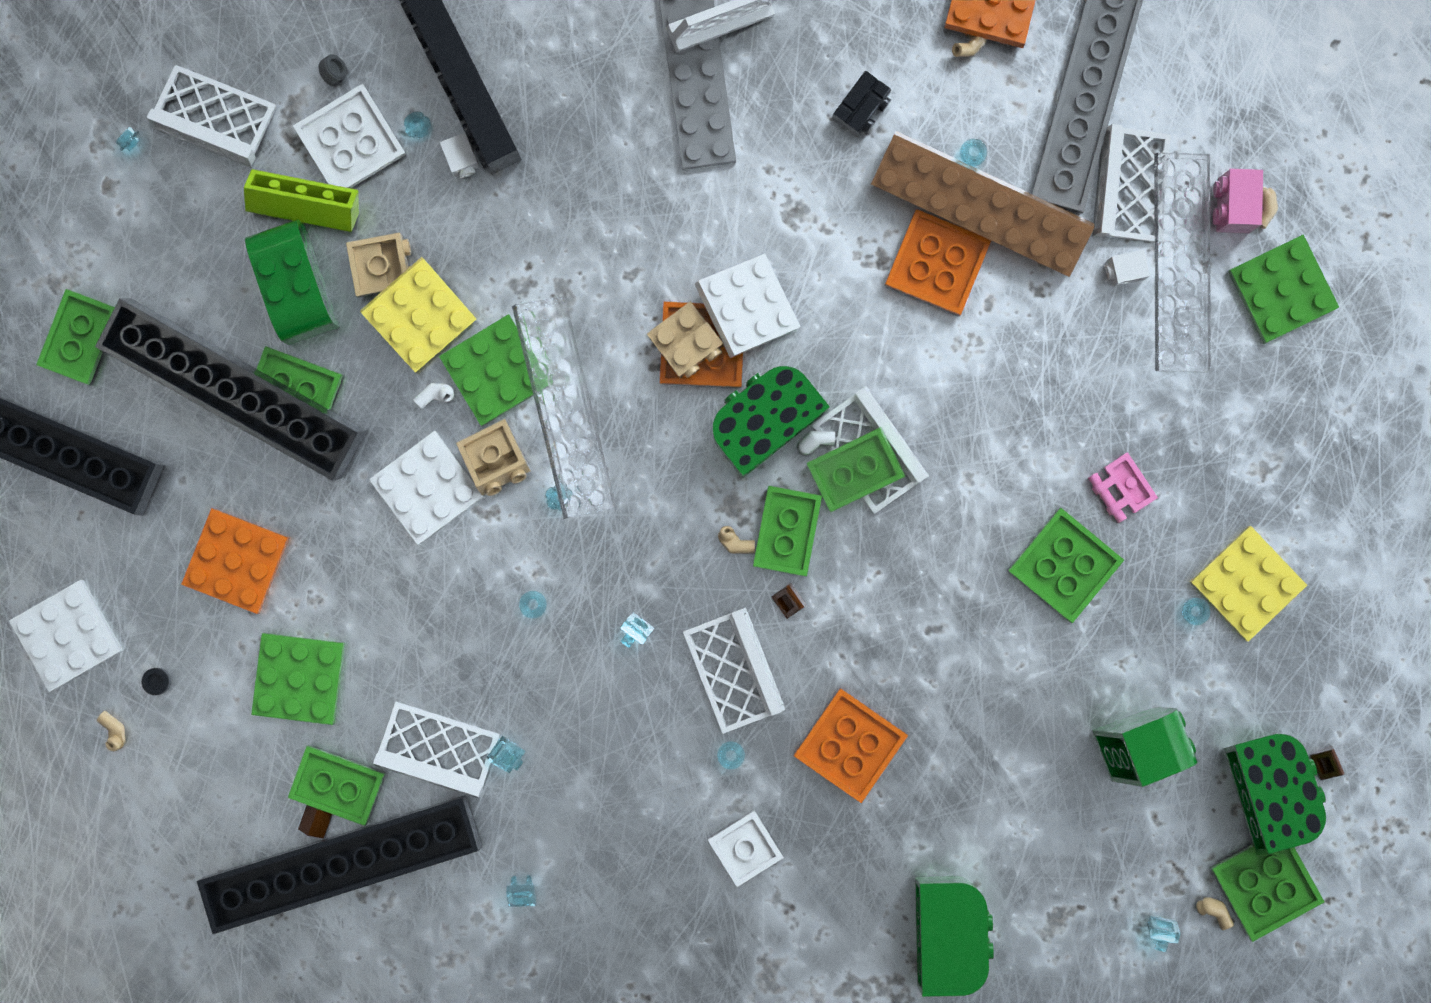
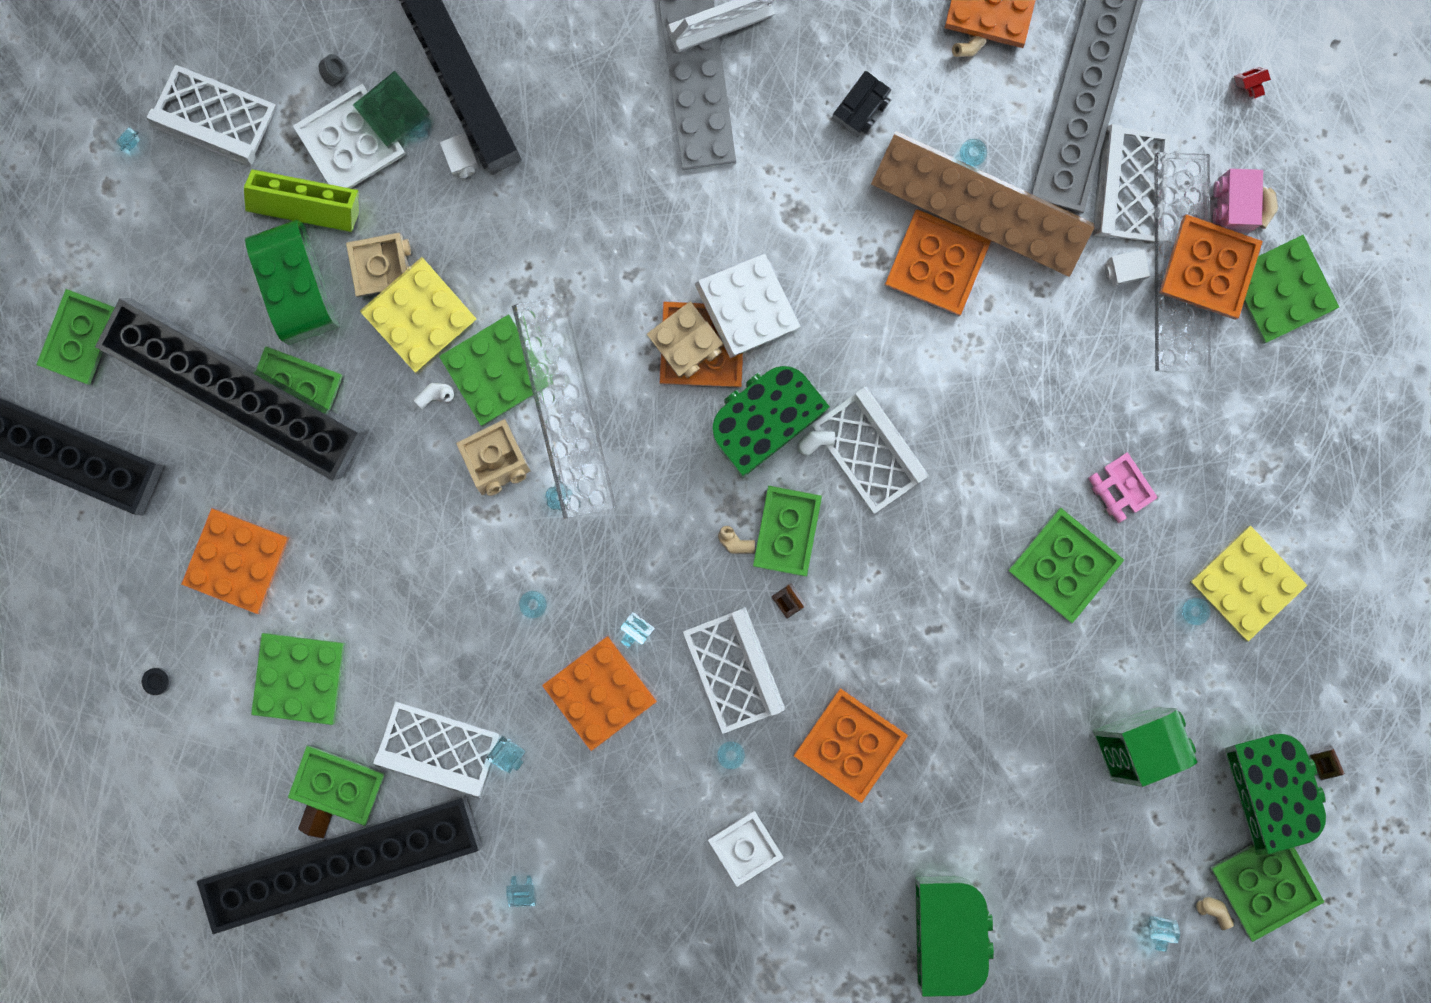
(66, 635): white plate -> none
(115, 729): tan arm -> none
(391, 109): none -> clear green plate
(426, 488): white plate -> none
(599, 693): none -> orange plate
(855, 469): bright green plate -> none
(1210, 267): none -> orange plate
(1253, 80): none -> red tile

